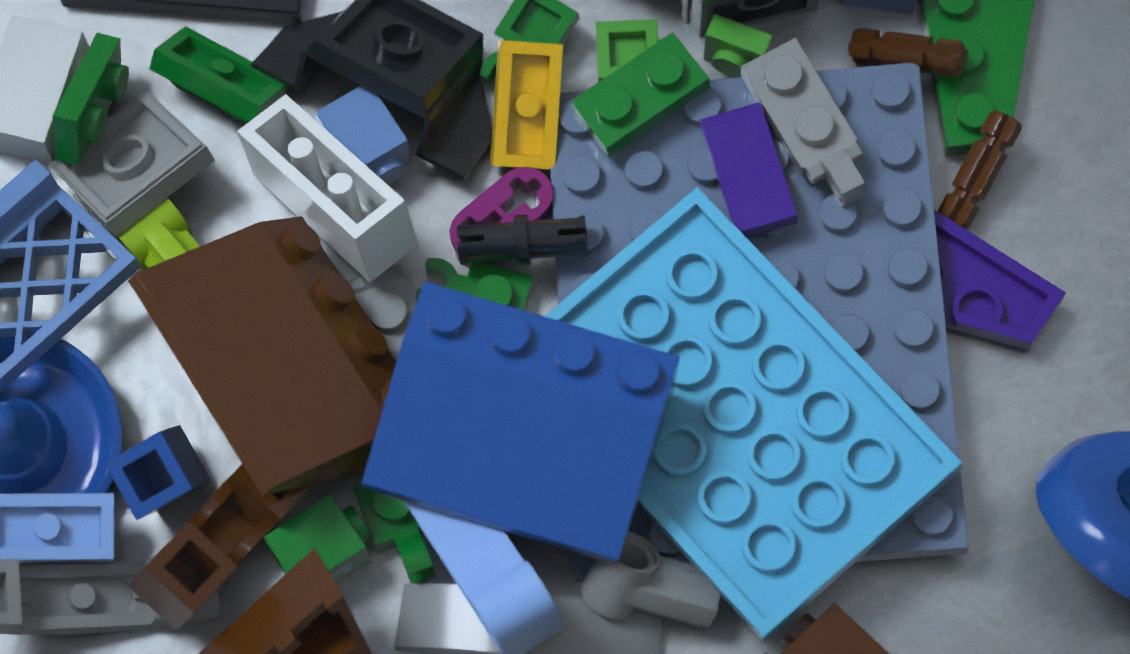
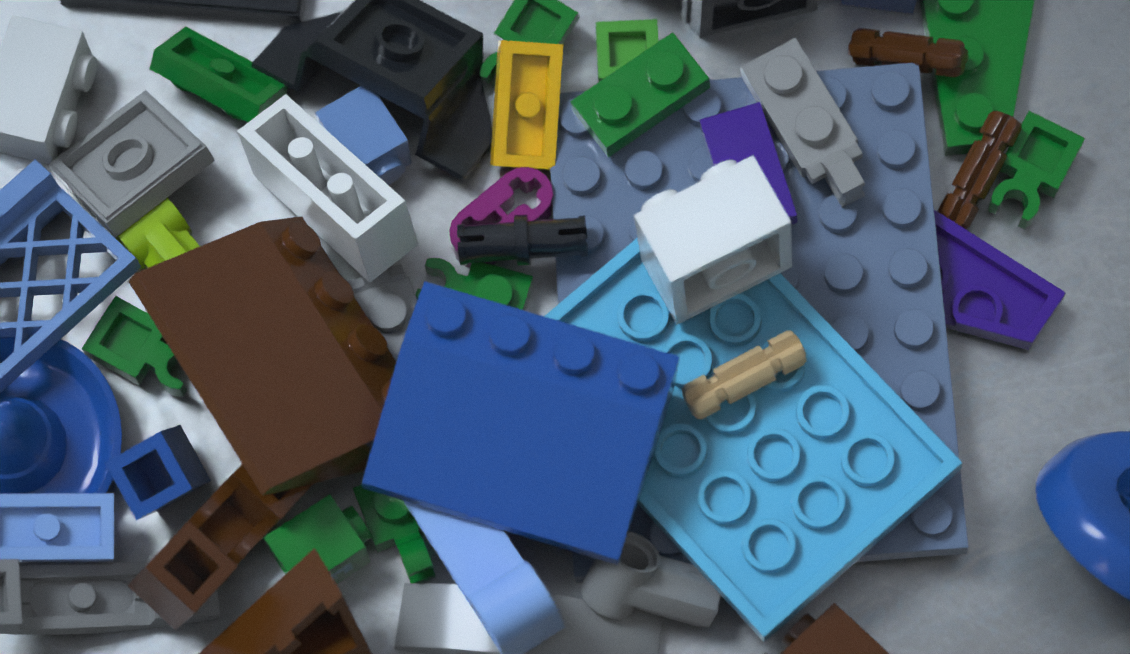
(84, 106): green plate -> none
(132, 345): none -> green plate
(714, 238): none -> white brick
(733, 45): bright green plate -> none
(744, 374): none -> tan axle
(1036, 163): none -> green plate

